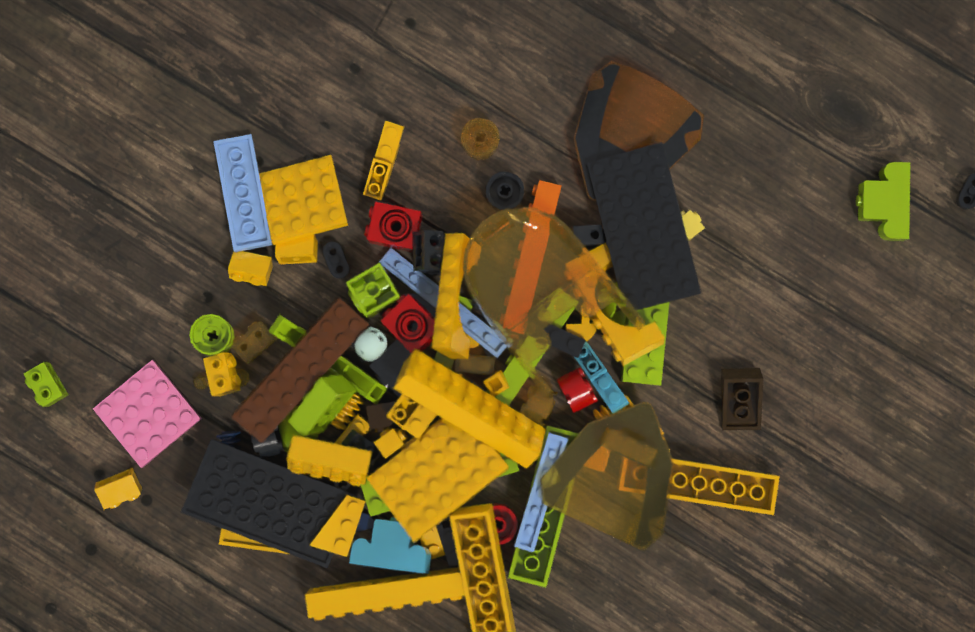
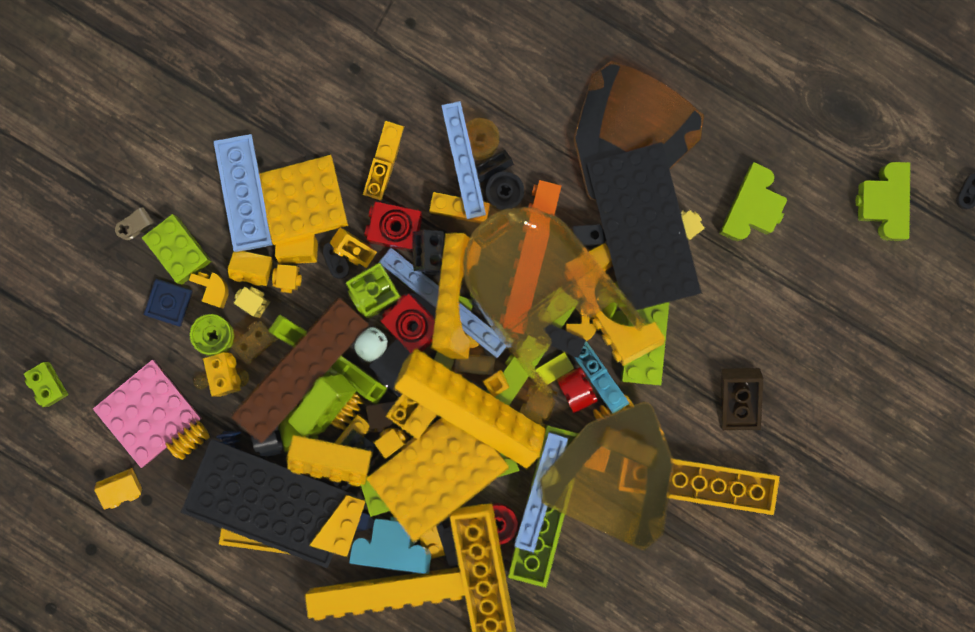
(137, 222): none -> dark tan piece
(168, 302): none -> dark blue tile
(176, 249): none -> lime brick
(188, 440): none -> yellow piece
(216, 290): none -> yellow brick
(251, 301): none -> light yellow brick
(286, 278): none -> yellow brick
(352, 247): none -> yellow brick
(453, 207): none -> yellow brick
(463, 160): none -> light blue plate
(492, 165): none -> black plate
(555, 368): none -> neon yellow tile
(754, 205): none -> lime brick

